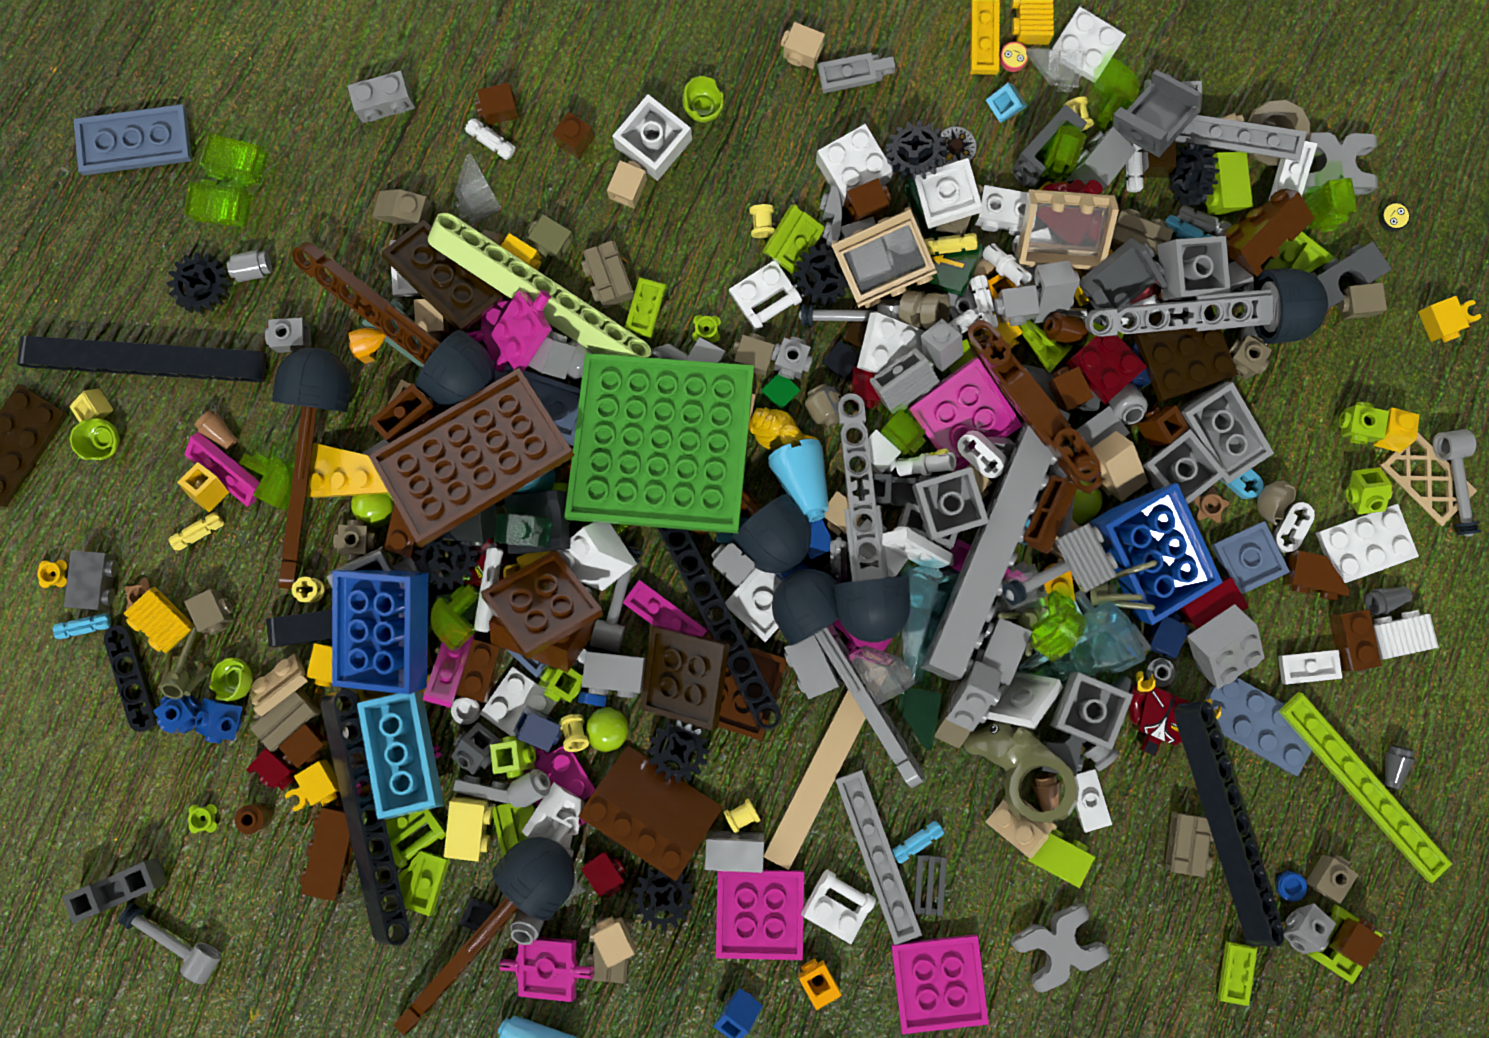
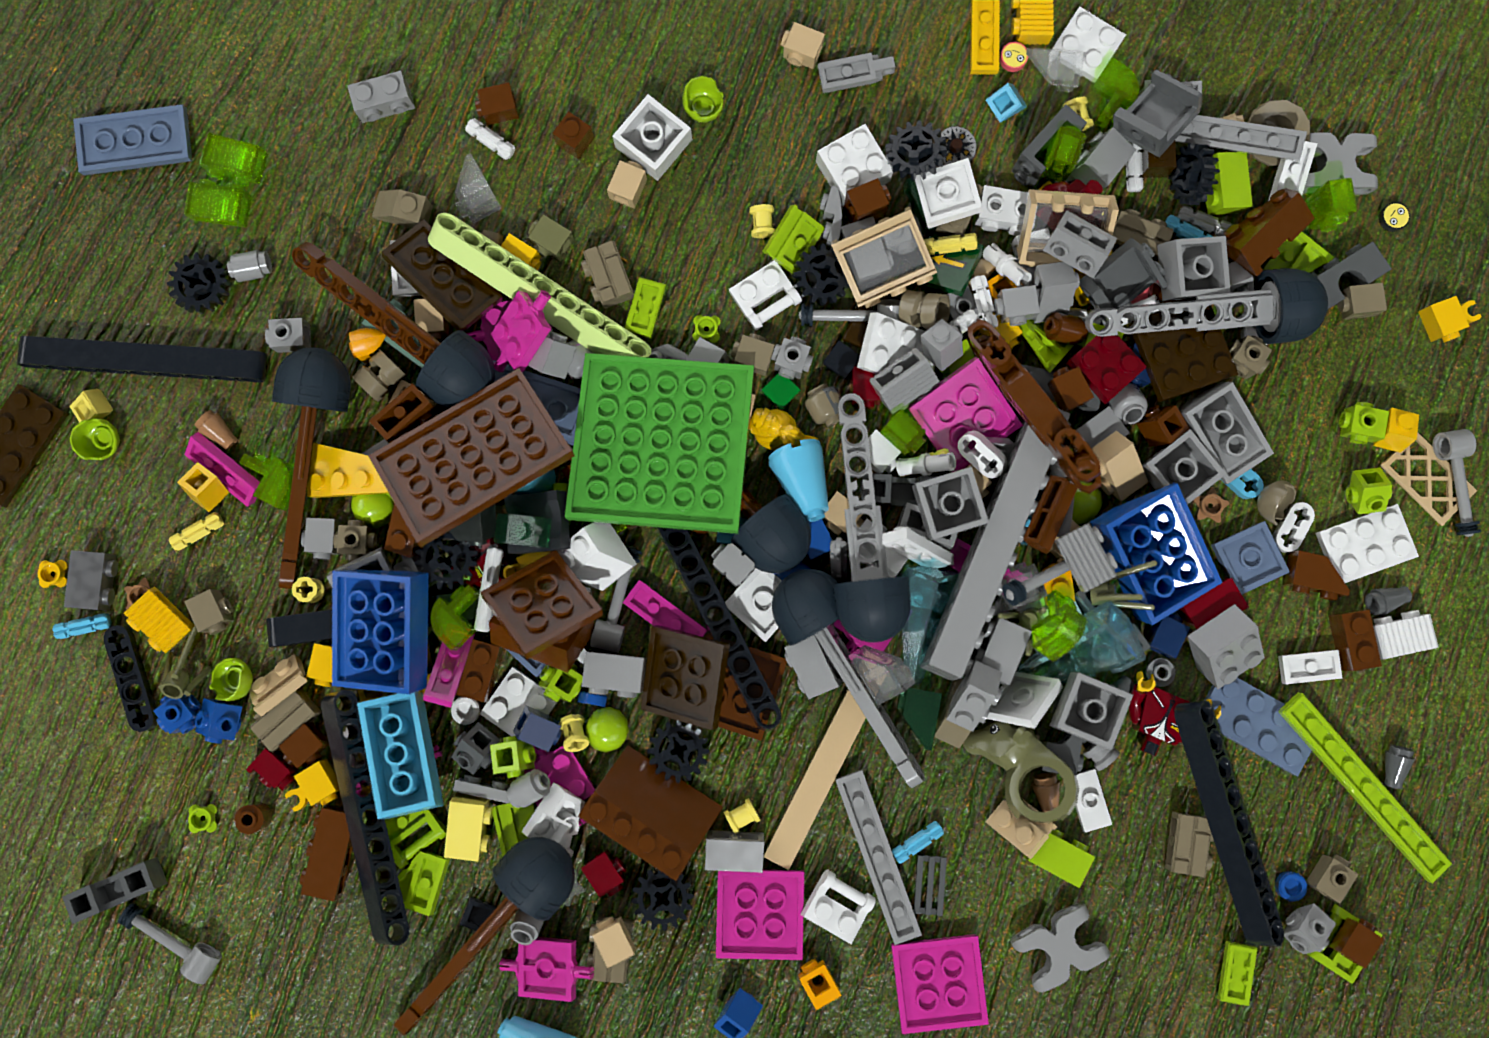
(319, 537): none -> light grey brick
(378, 375): none -> dark tan wheel
(1080, 244): none -> light grey brick

